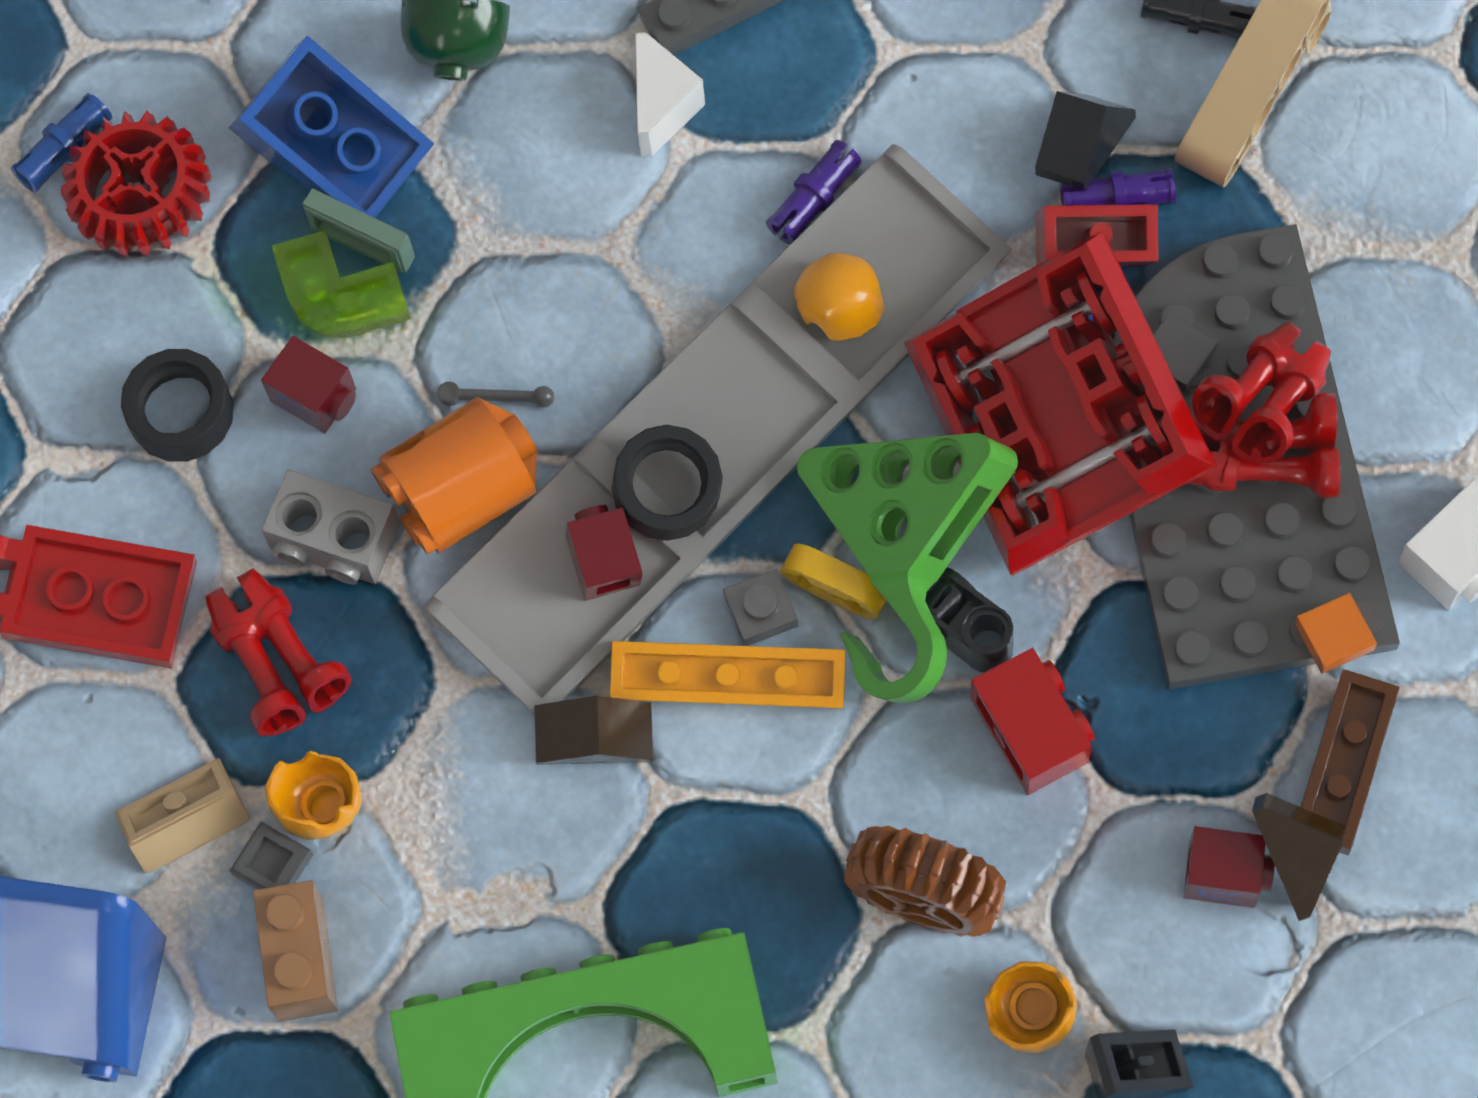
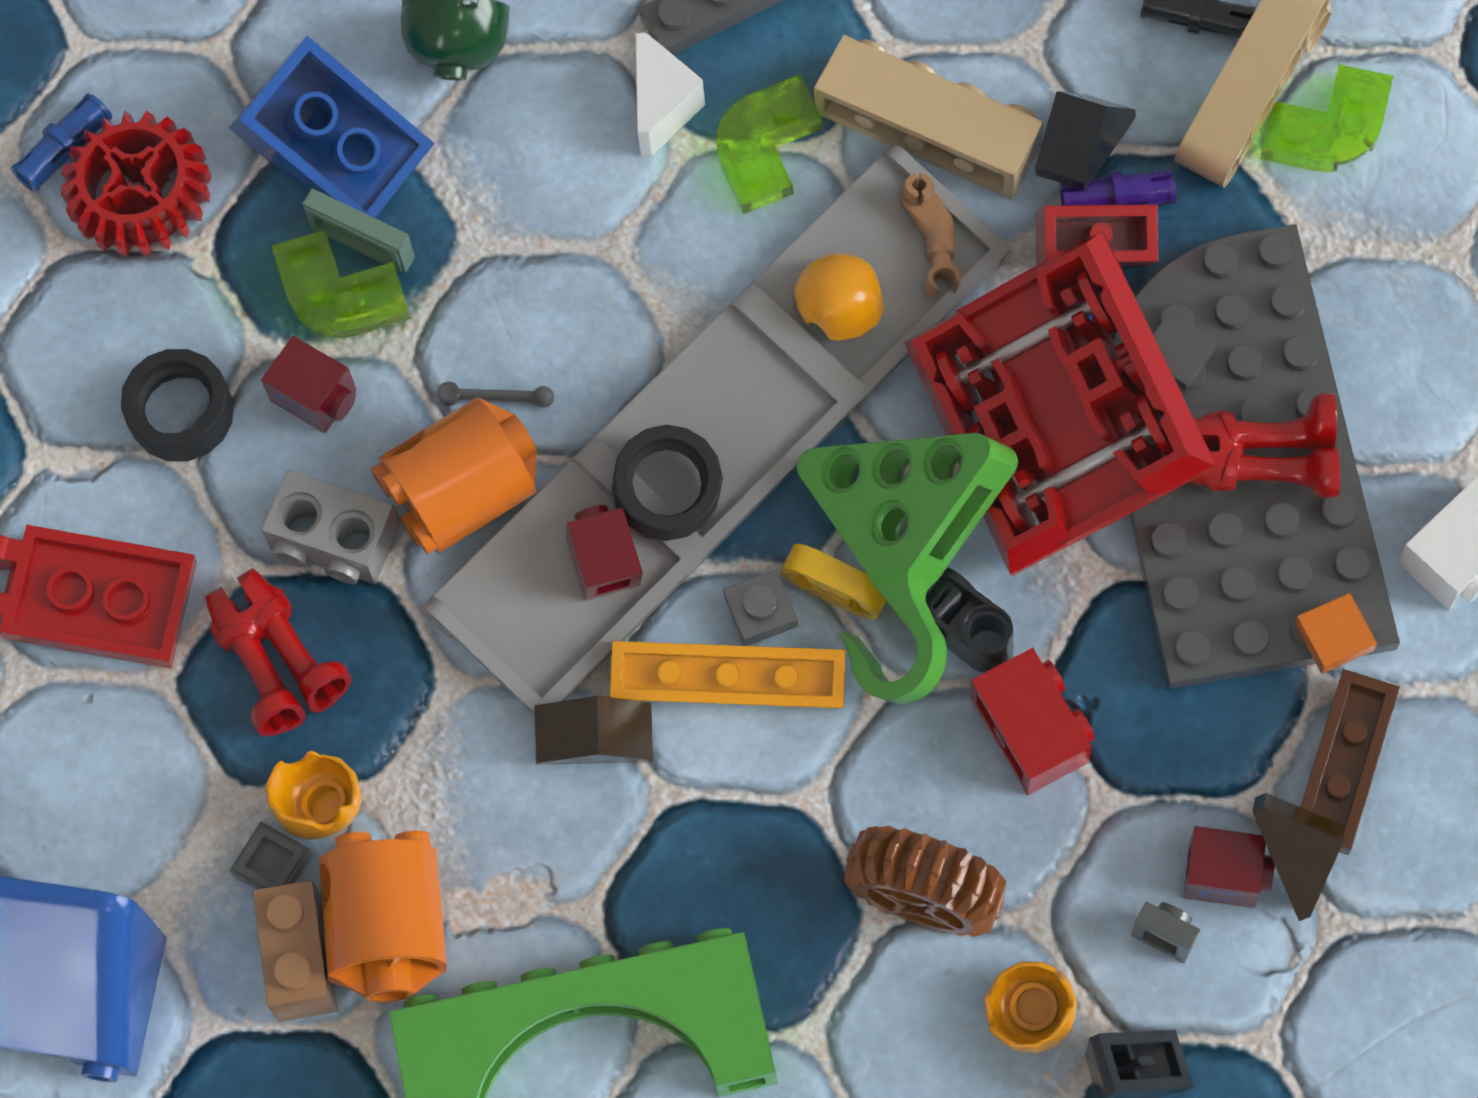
(182, 816): tan slope -> none
(382, 915): none -> orange cylinder
(750, 138): none -> clear neon green plate
(813, 191): dark purple pin -> none
(928, 115): none -> tan brick
(937, 225): none -> medium nougat arm
(1166, 930): none -> dark grey plate
(1274, 363): red piece -> none
(1335, 137): none -> clear neon green plate

